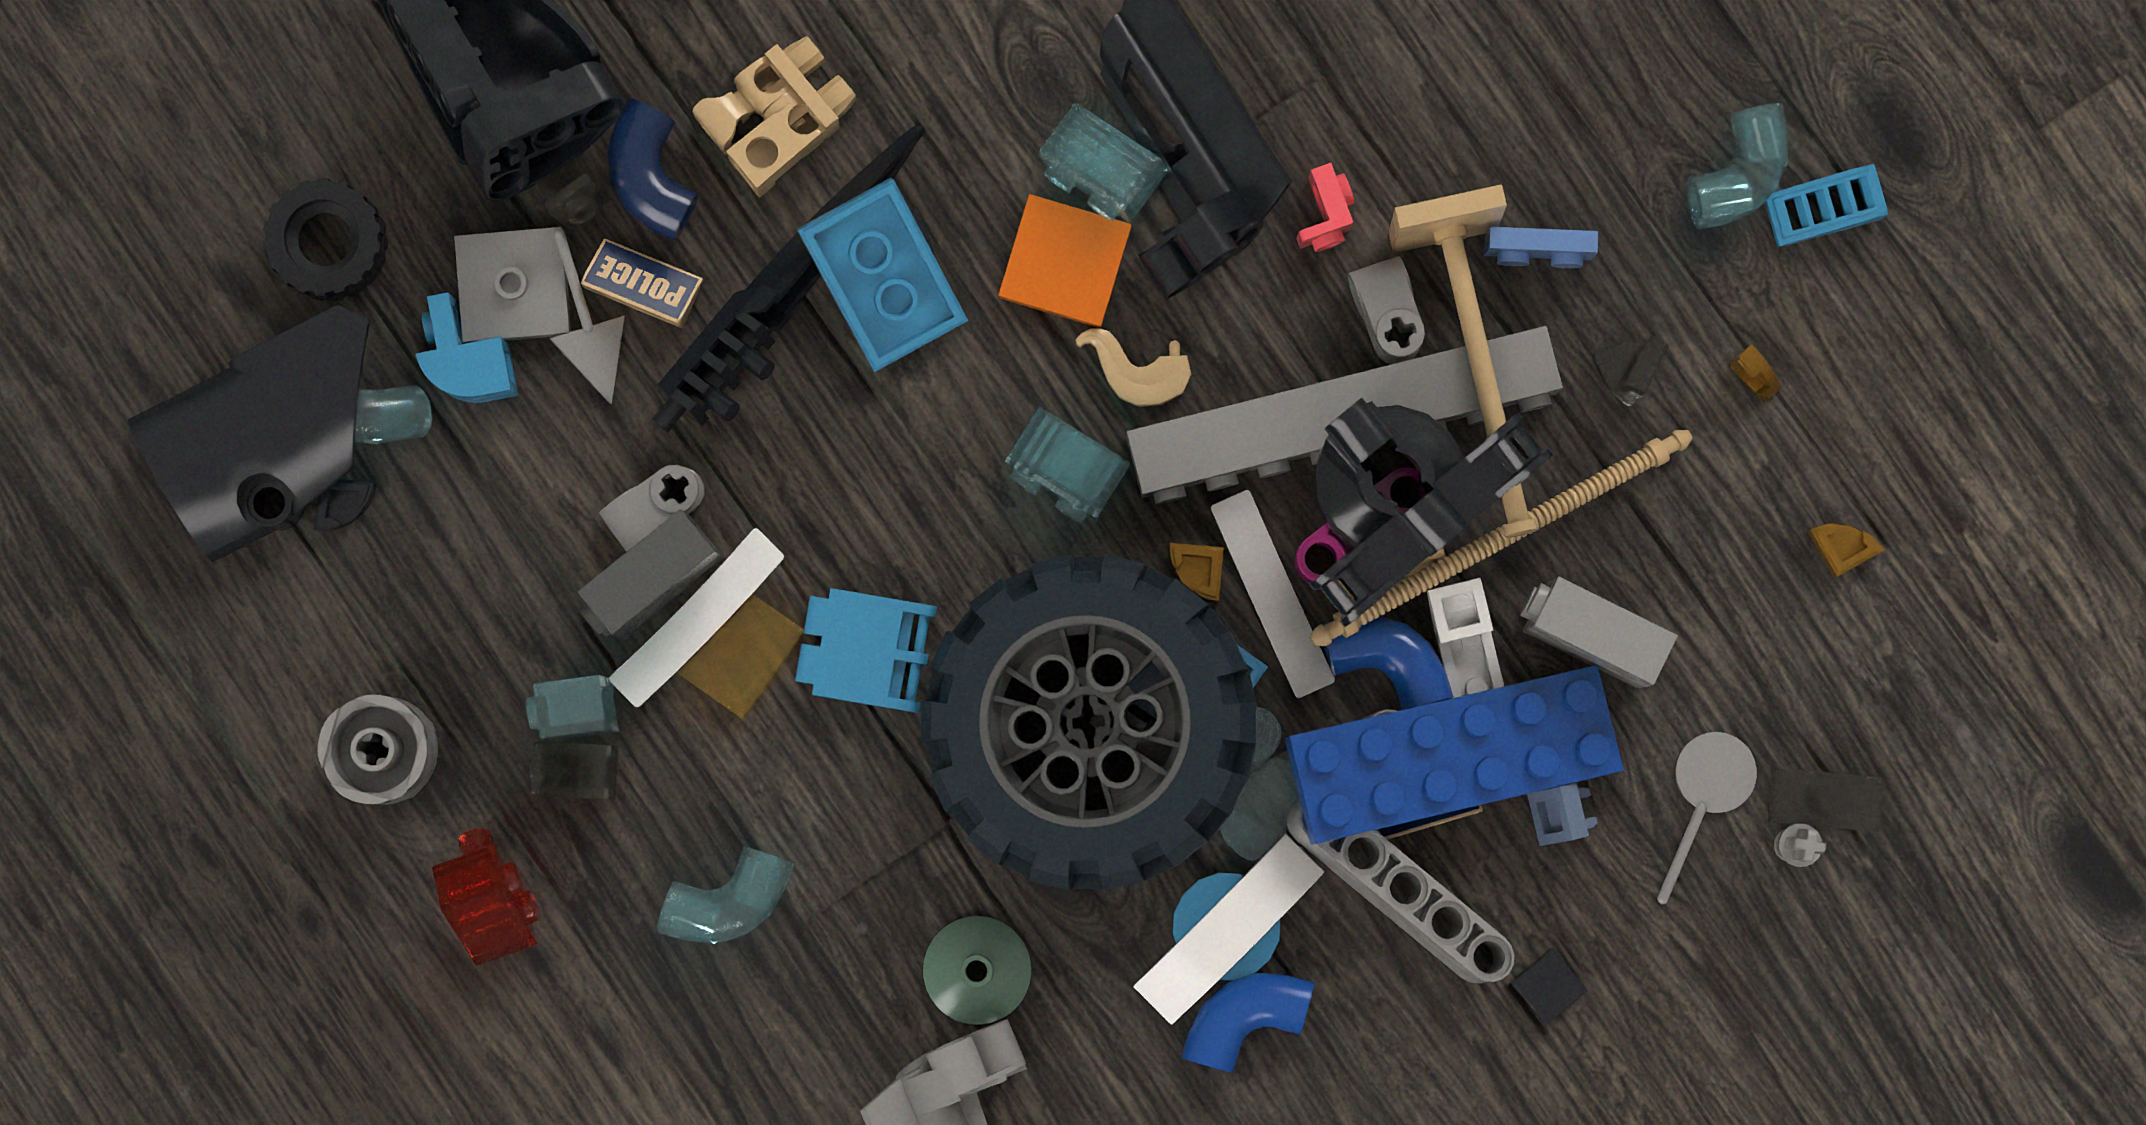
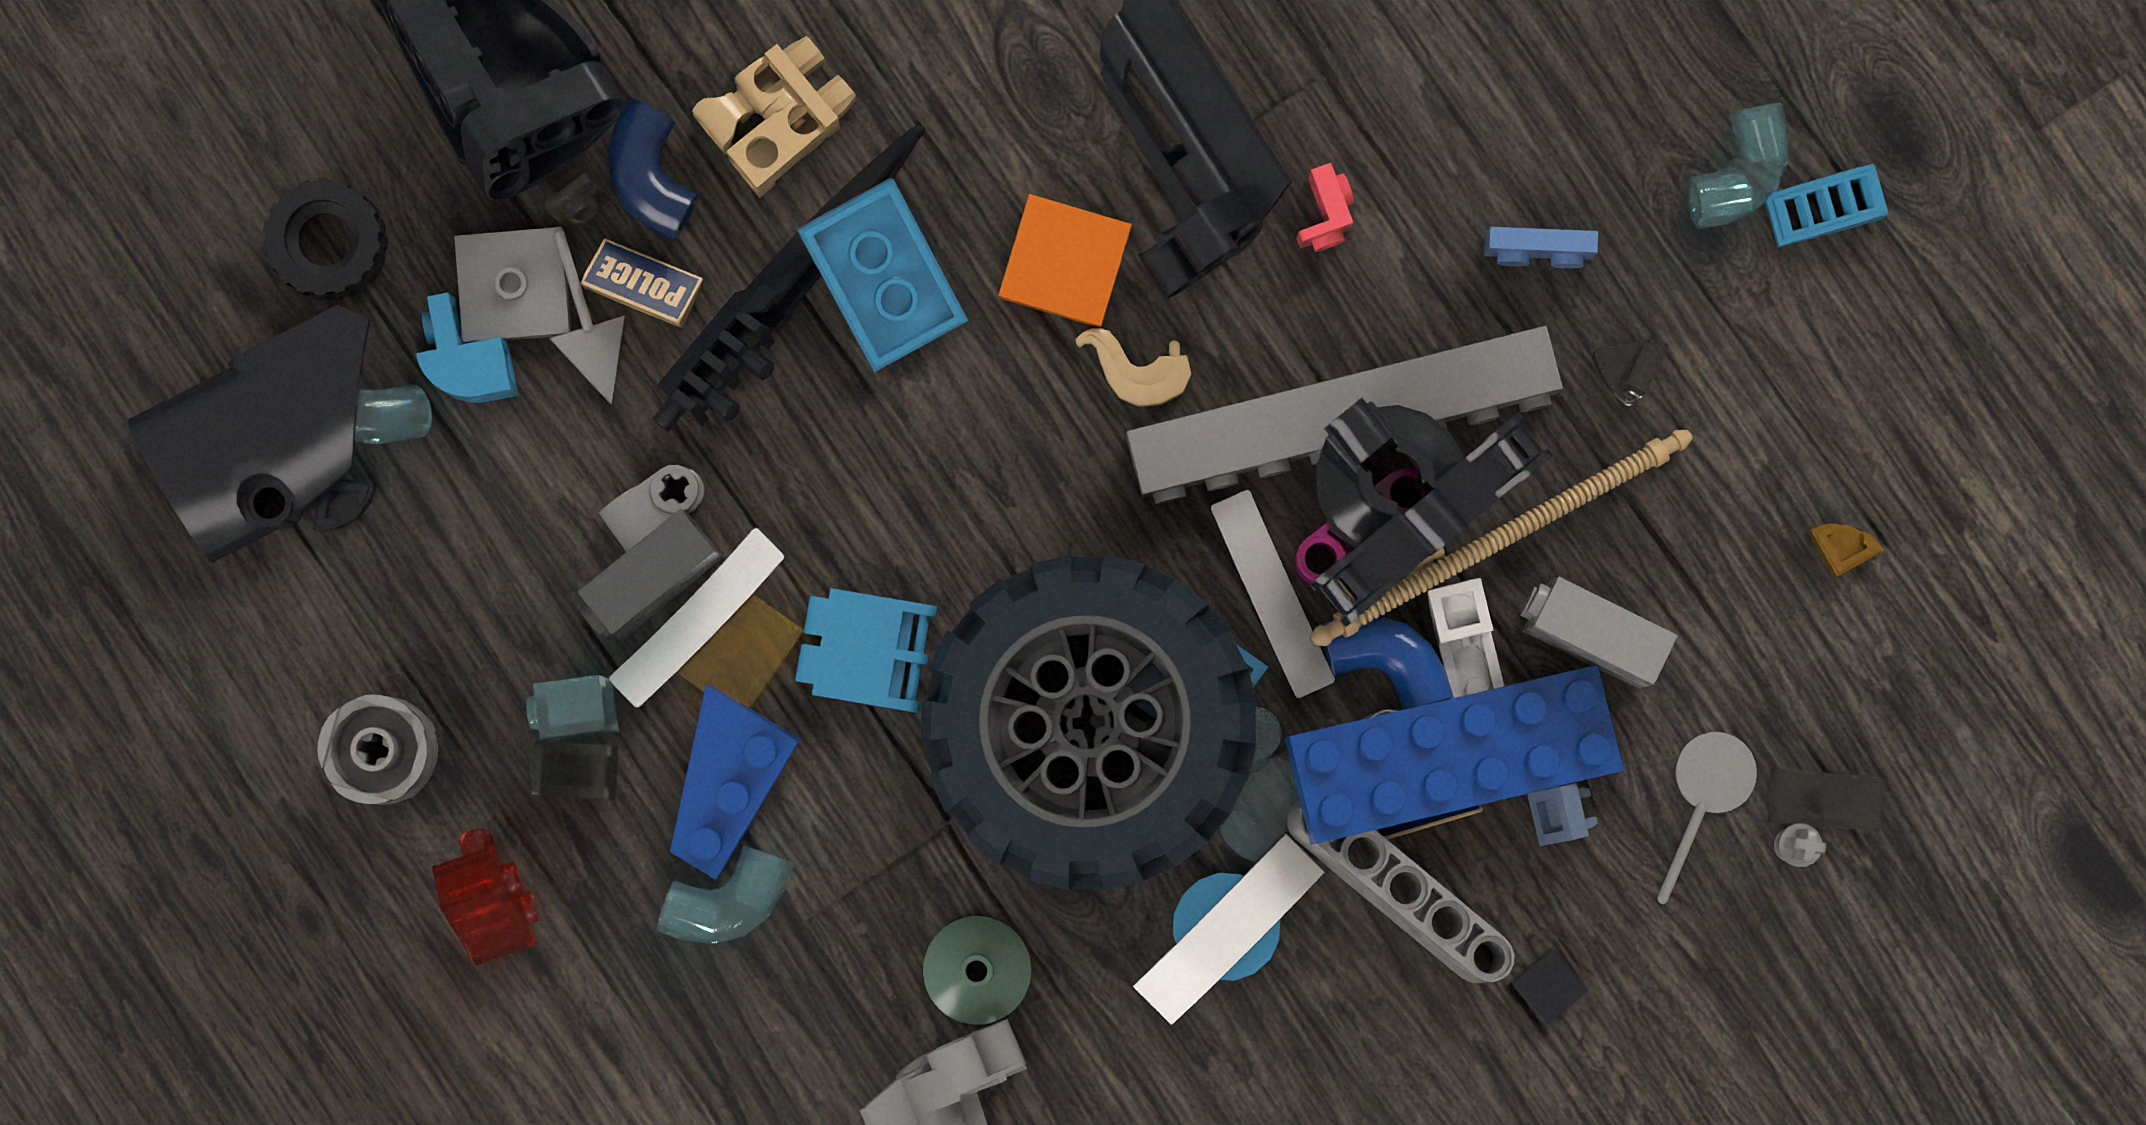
(727, 779): none -> blue wing
(1067, 466): clear light blue brick -> none
(1101, 164): clear light blue brick -> none
(1198, 568): pearl gold tile -> none
(1244, 1007): blue cylinder -> none
(1385, 301): light grey piece -> none
(1447, 223): tan tile -> none
(1756, 373): pearl gold tile -> none

